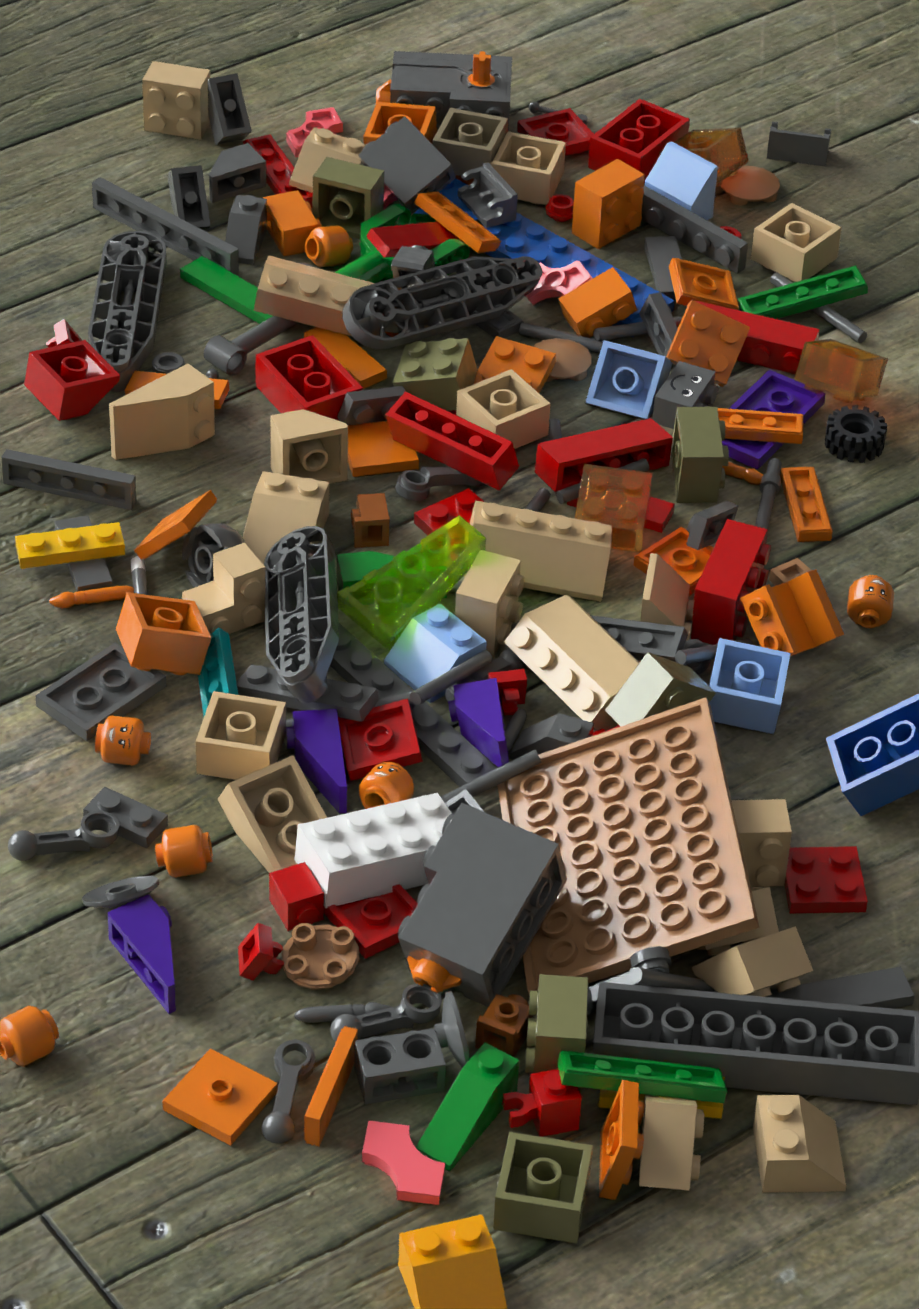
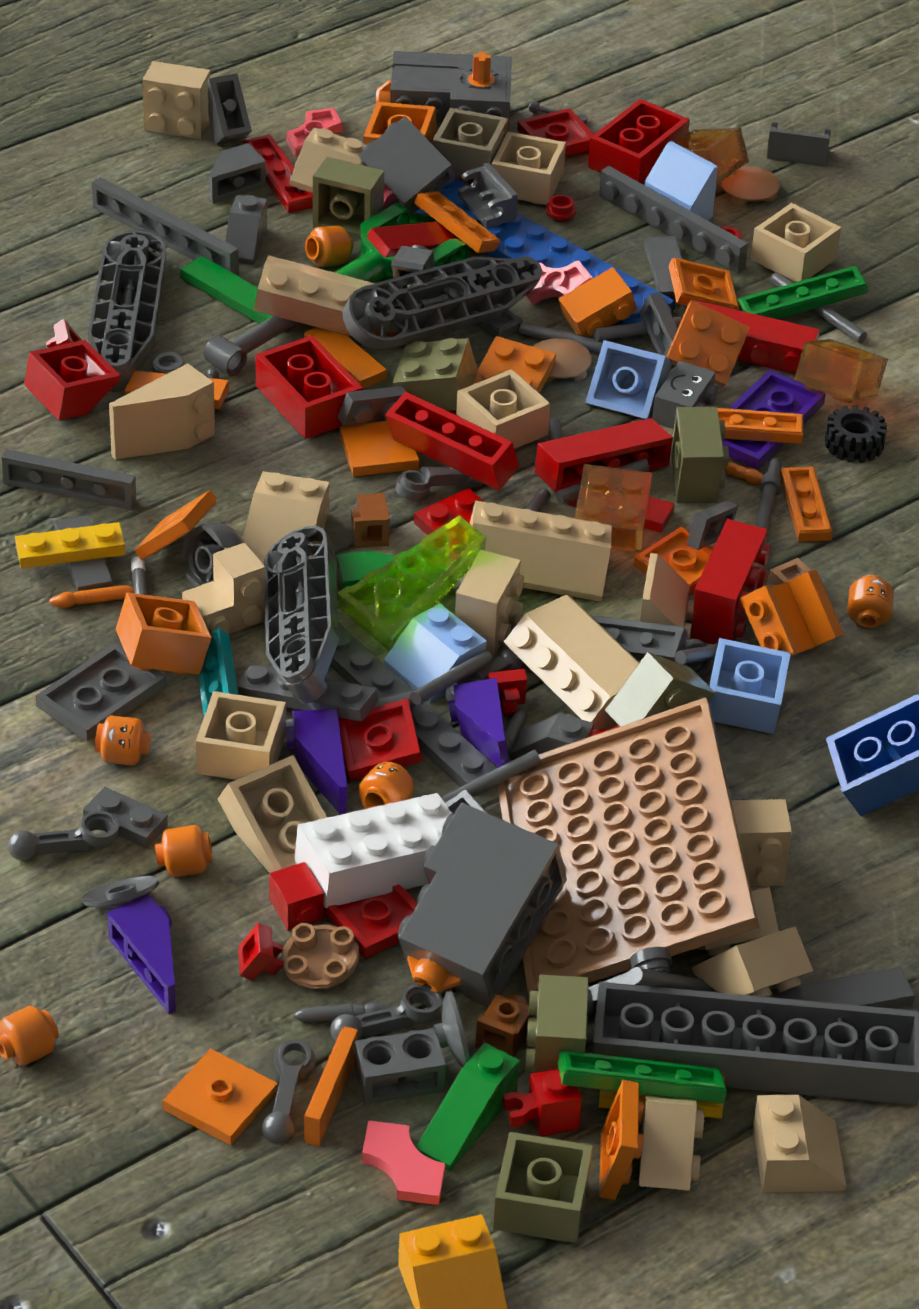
(189, 195): dark grey slope -> none
(290, 221): orange brick -> none
(309, 446): tan slope -> none
(608, 203): orange brick -> none
(824, 880): red plate -> none

